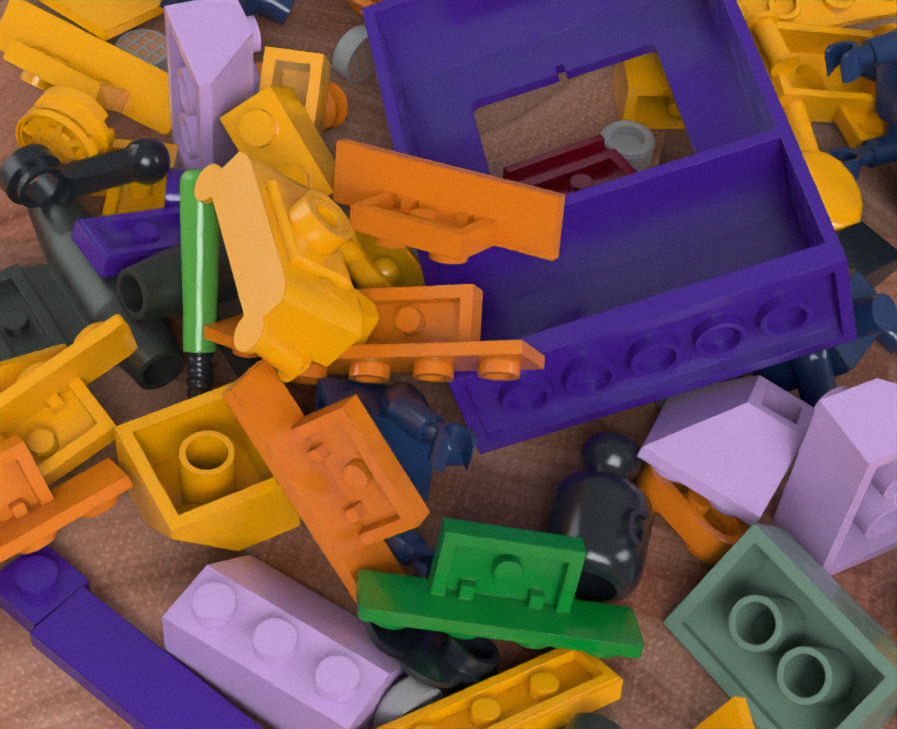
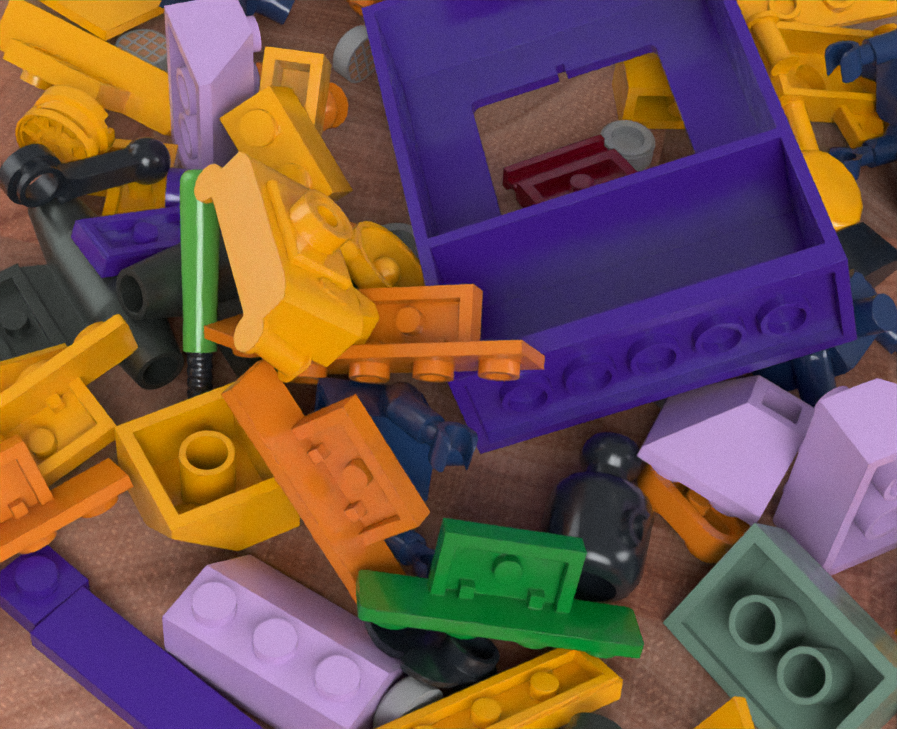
(443, 206): orange bracket -> none

